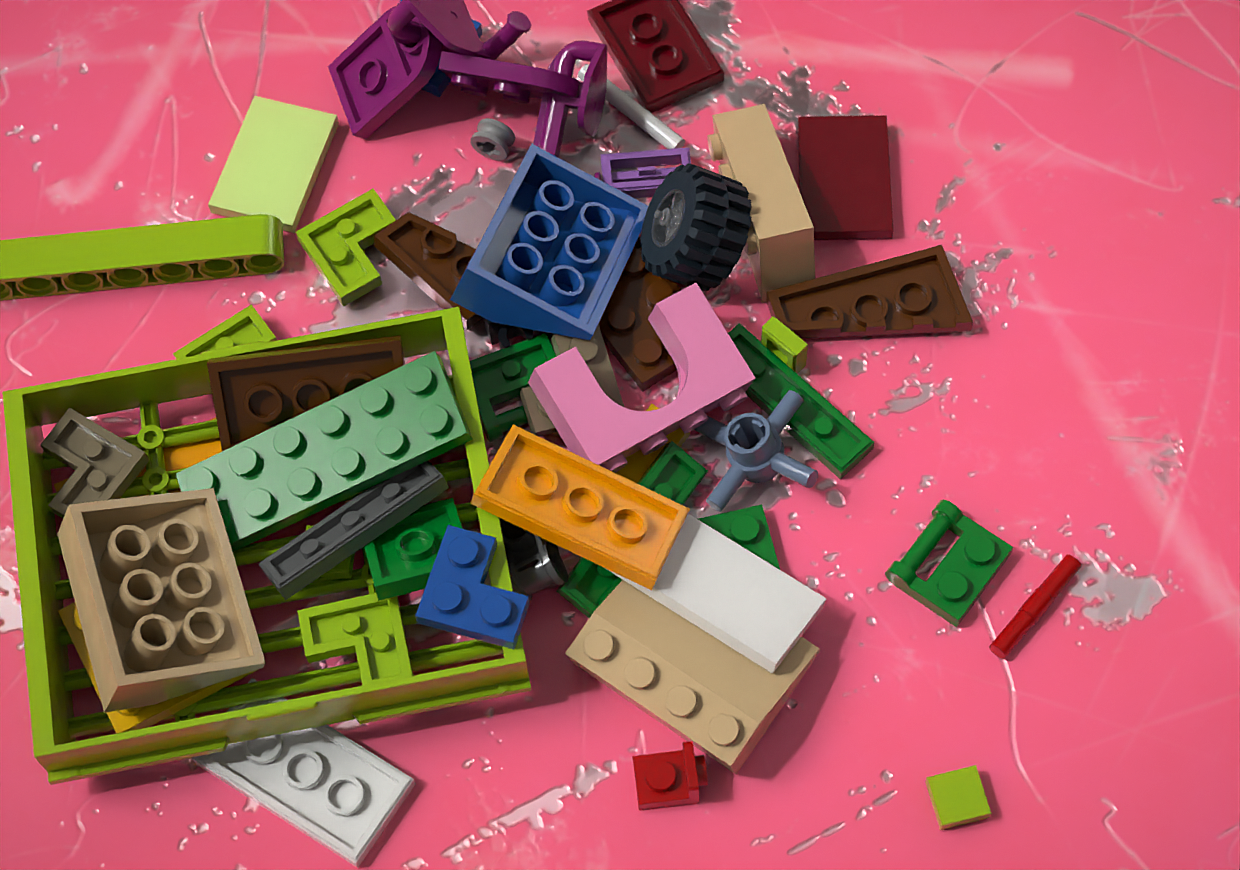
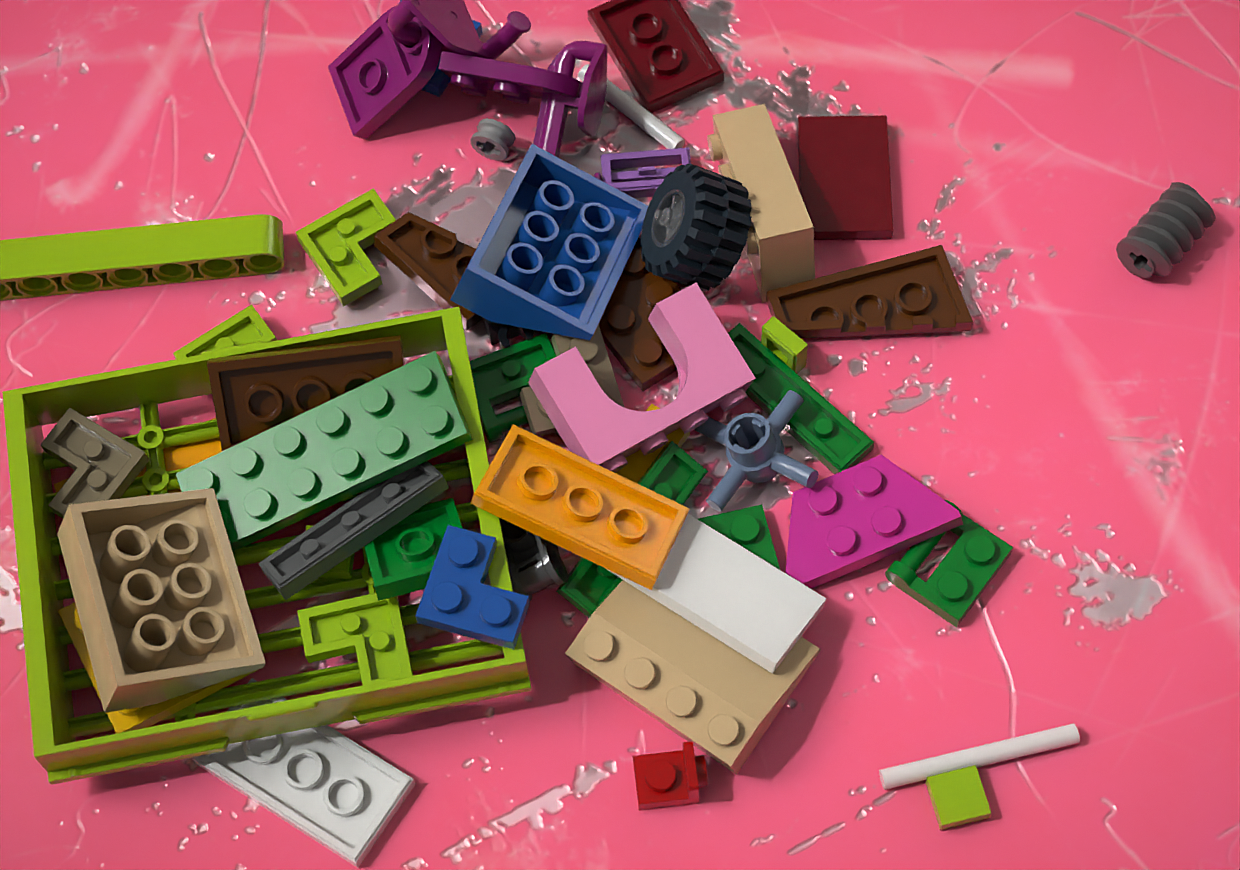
(274, 162): yellowish green tile -> none
(860, 520): none -> dark pink wing
(980, 755): none -> white bar
(1035, 606): red piece -> none
(1165, 232): none -> dark grey piece

